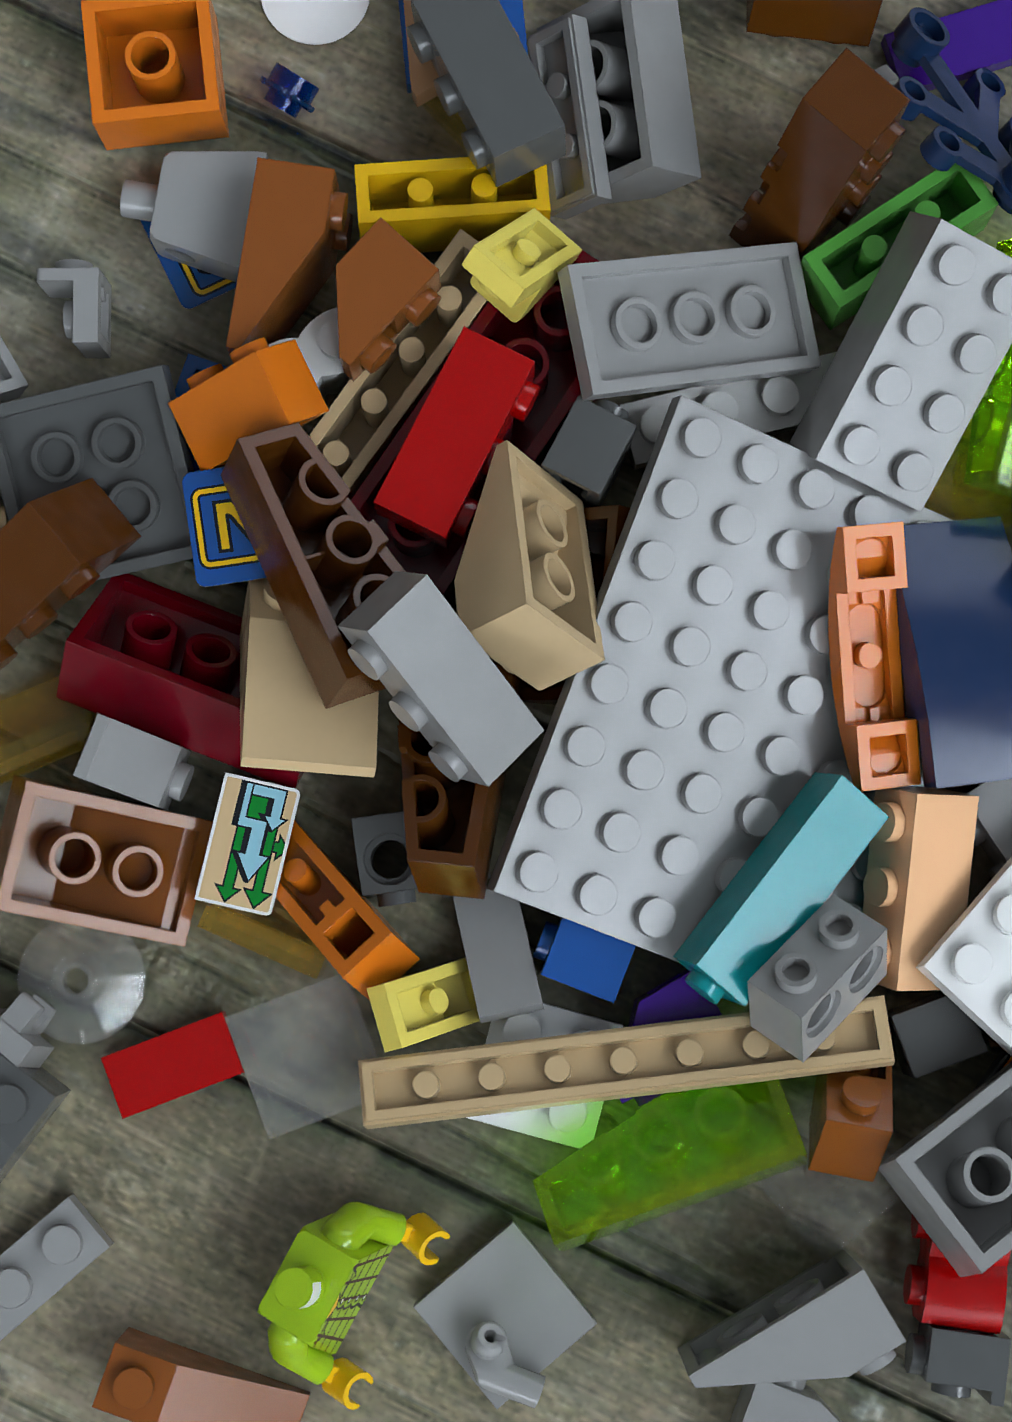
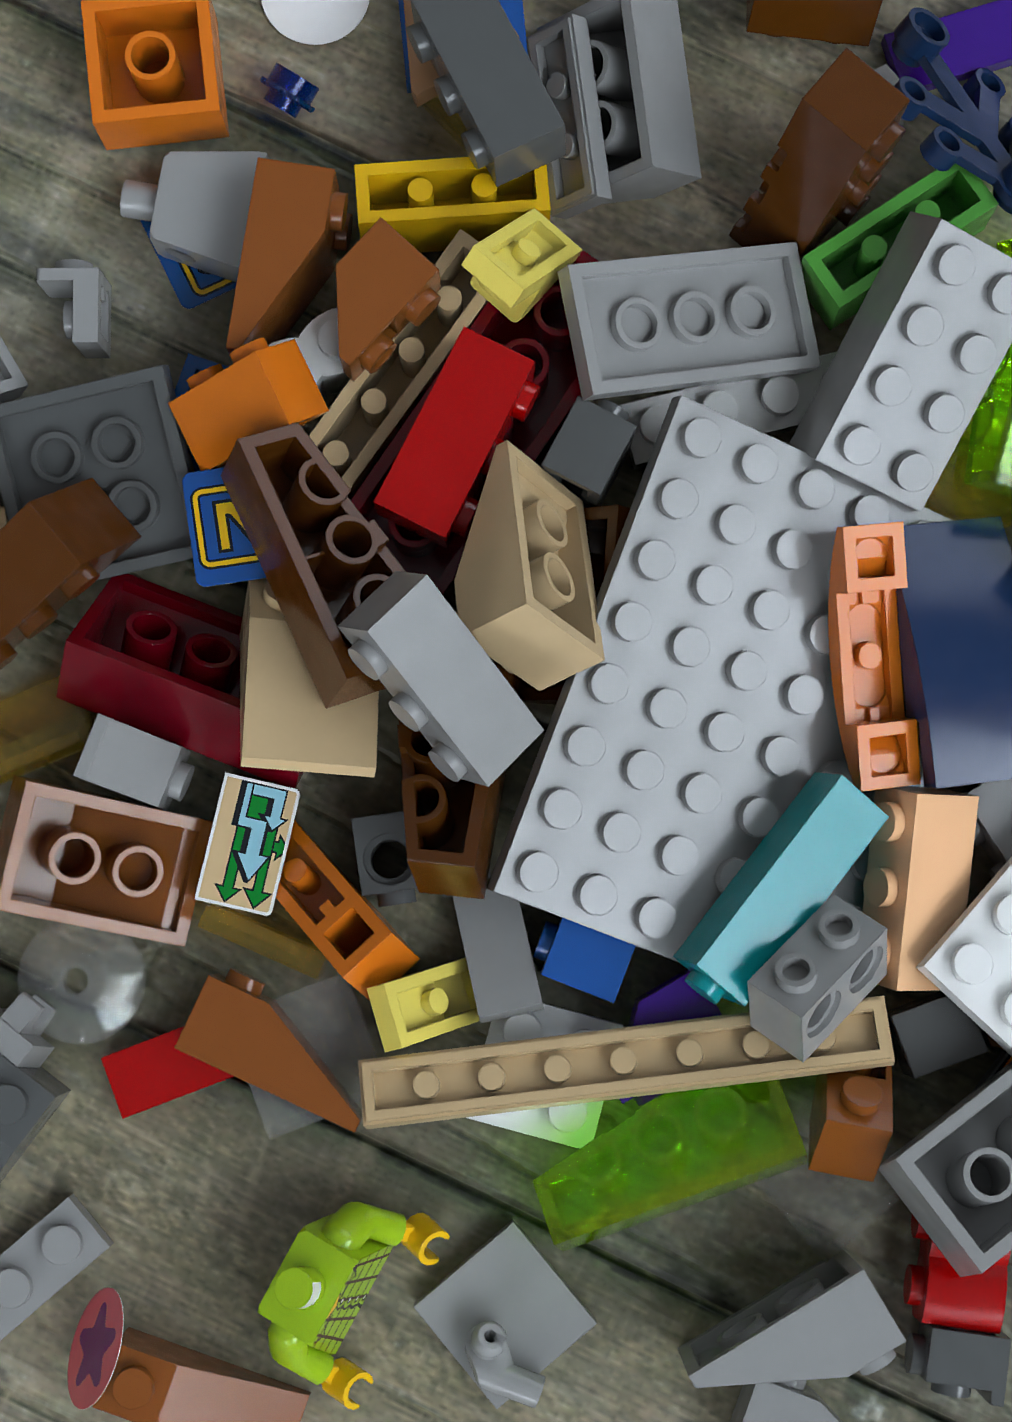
(95, 1348): none -> coral sticker
(259, 1044): none -> dark orange slope

